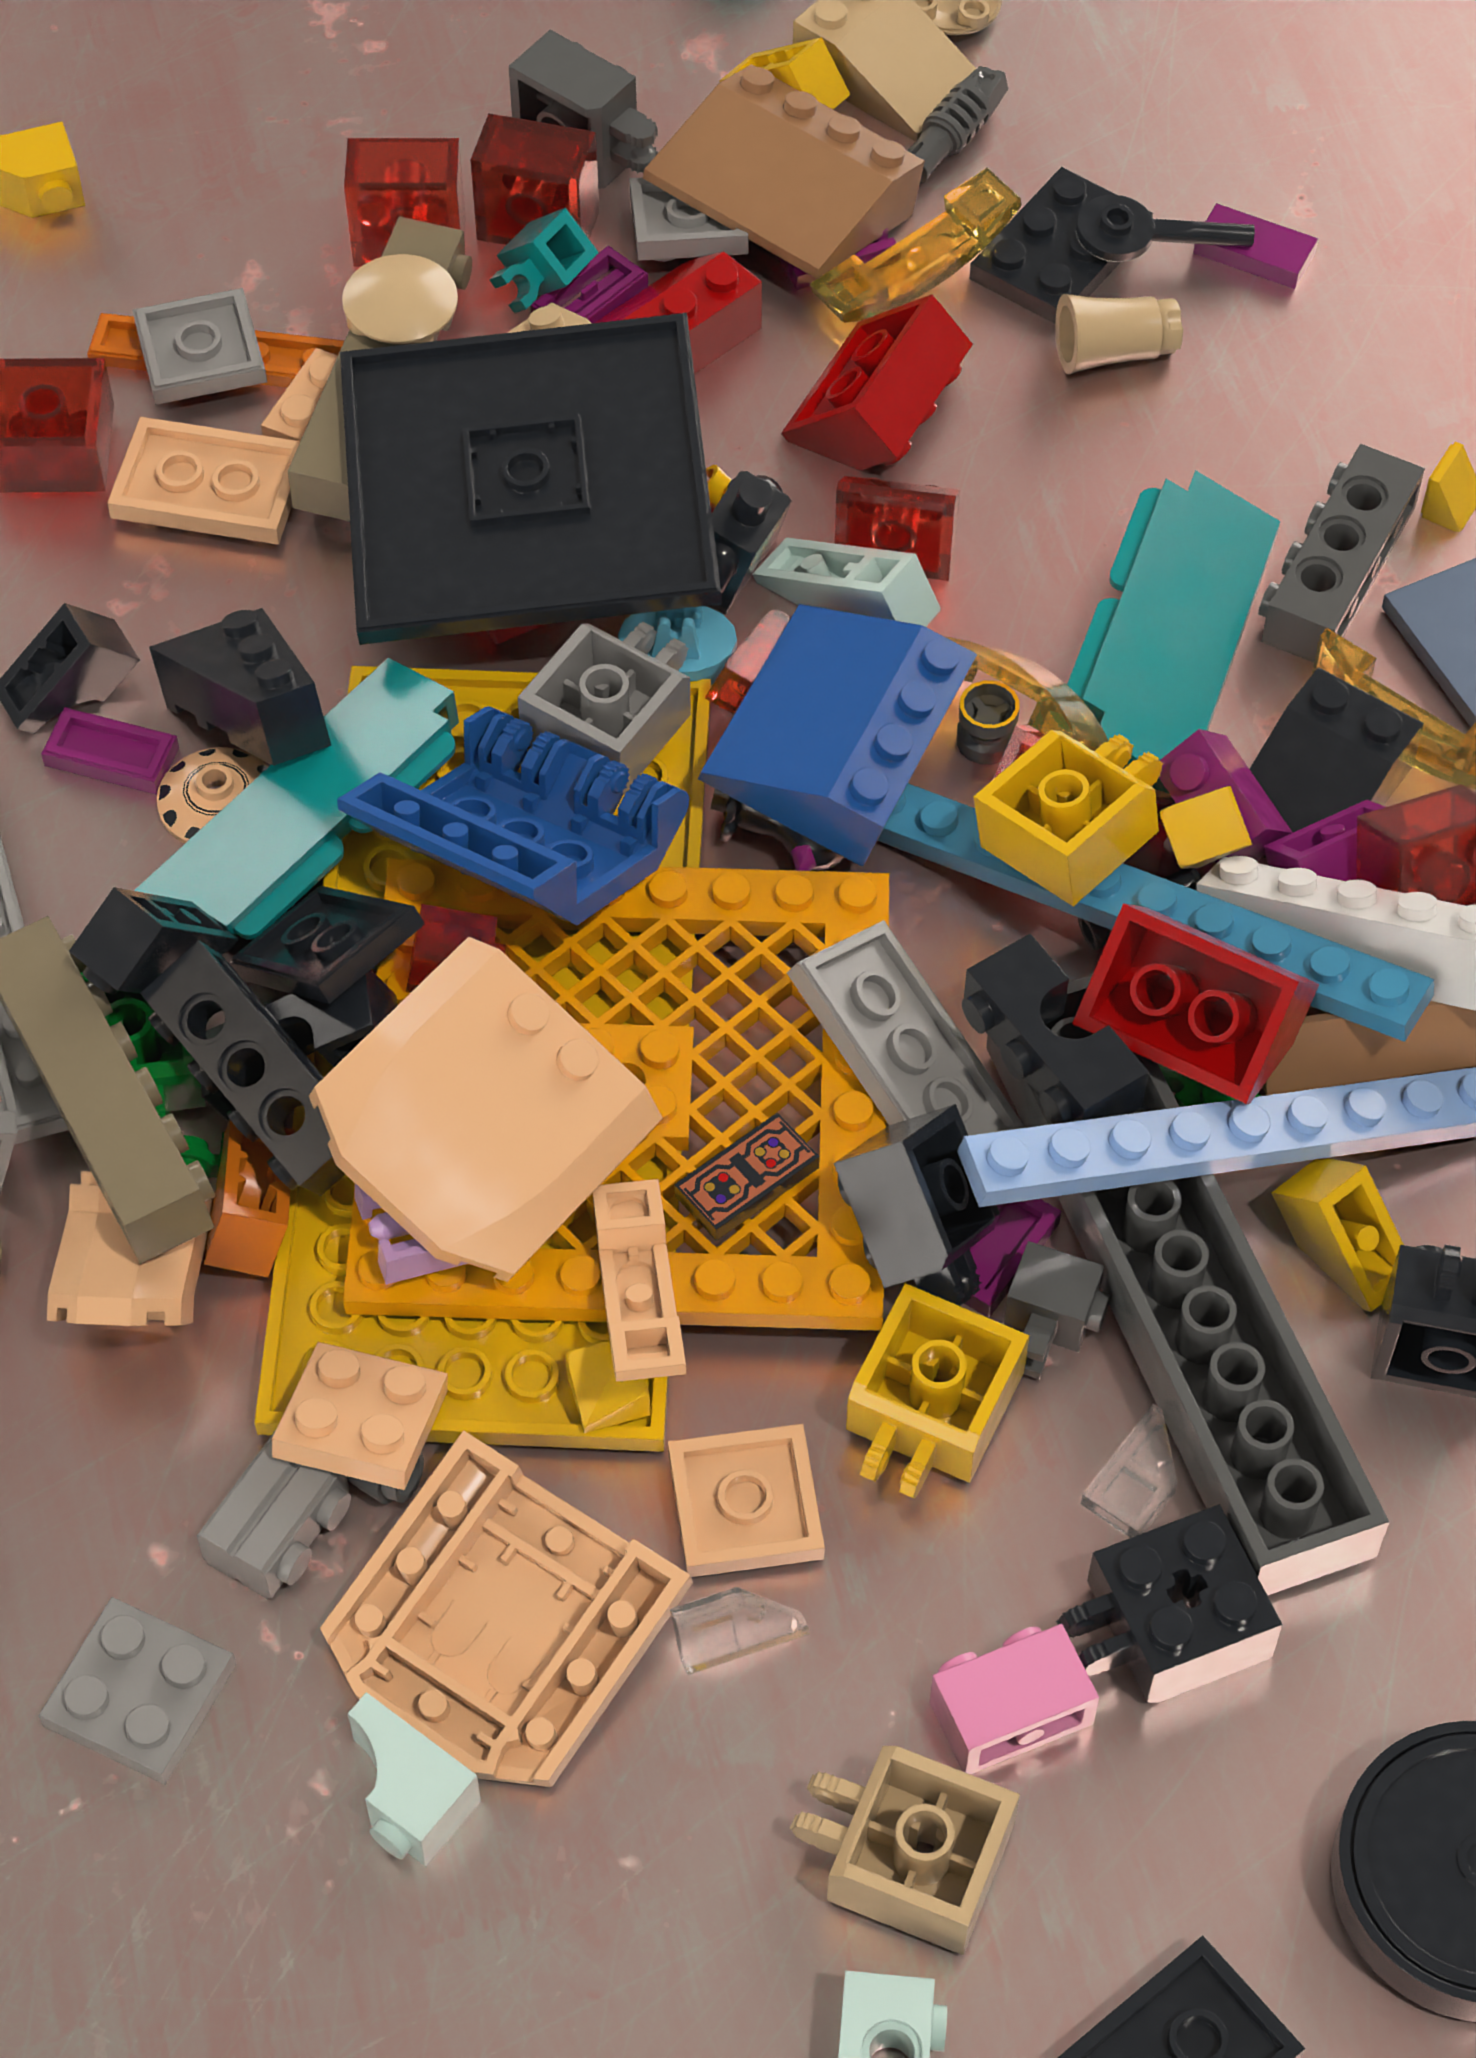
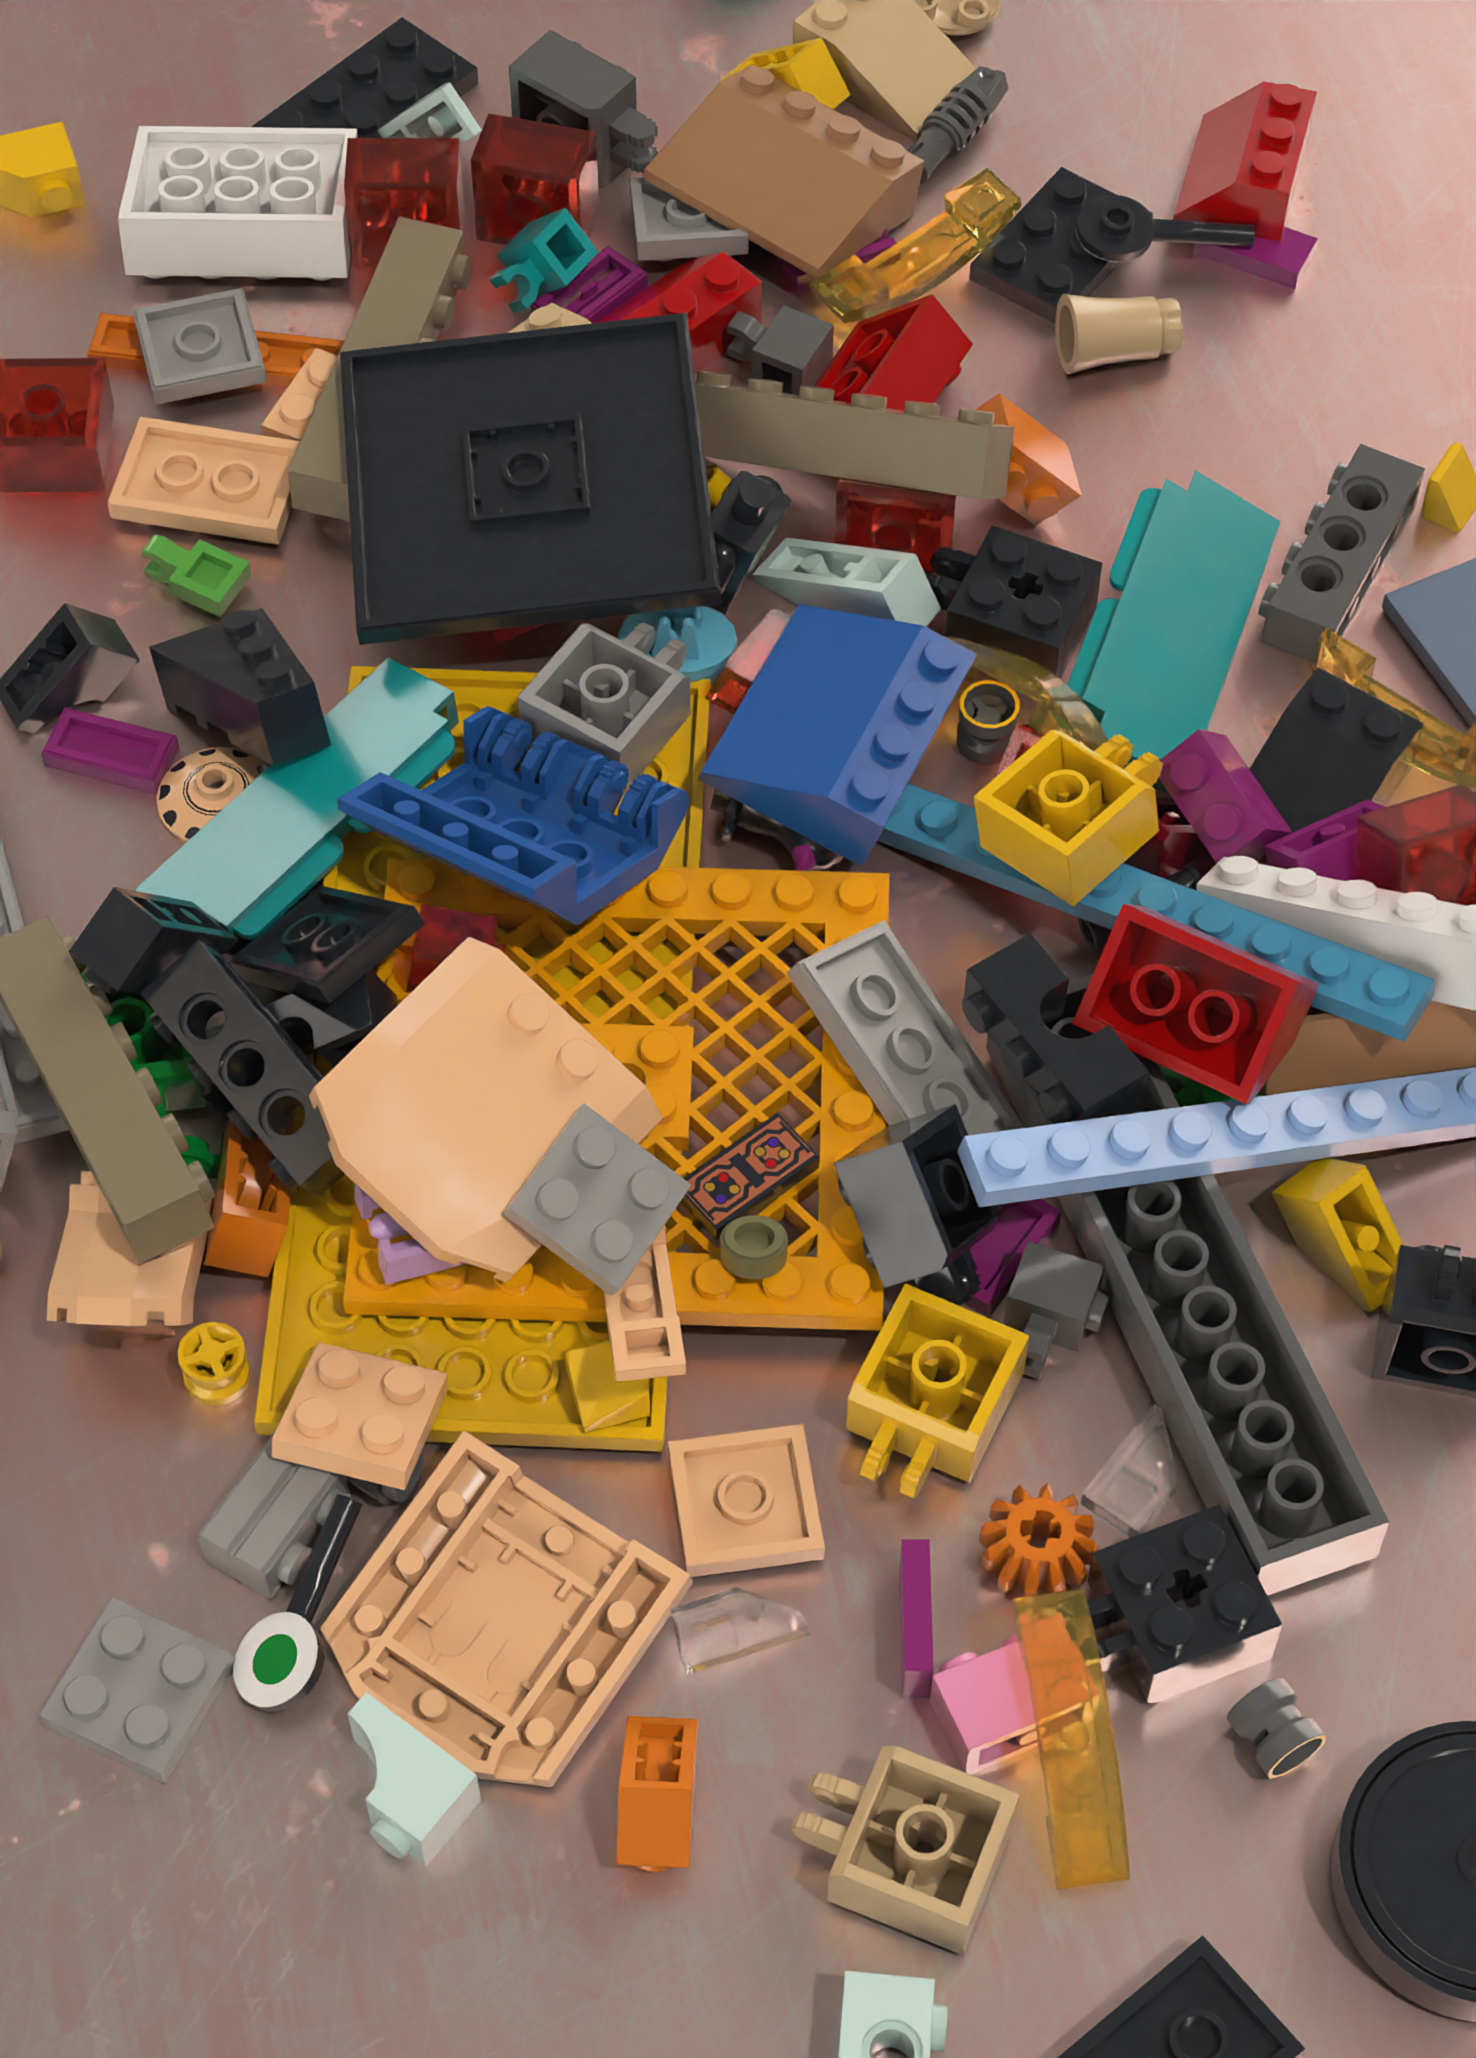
(198, 576): none -> bright green plate
(211, 1347): none -> yellow wheel
(236, 203): none -> white slope
(285, 1651): none -> piece
(376, 83): none -> black plate
(399, 299): tan dish -> none
(434, 116): none -> light aqua slope
(597, 1199): none -> light grey plate
(657, 1793): none -> orange arch
(753, 1247): none -> olive tile
(789, 351): none -> dark grey brick
(855, 438): none -> dark tan brick
(916, 1618): none -> magenta tile
(1018, 596): none -> black hinge
(1040, 464): none -> orange brick
(1041, 1518): none -> orange gear
(1073, 1739): none -> clear yellow slope
(1205, 828): yellow slope -> none
(1249, 159): none -> red slope
(1276, 1727): none -> dark grey wheel

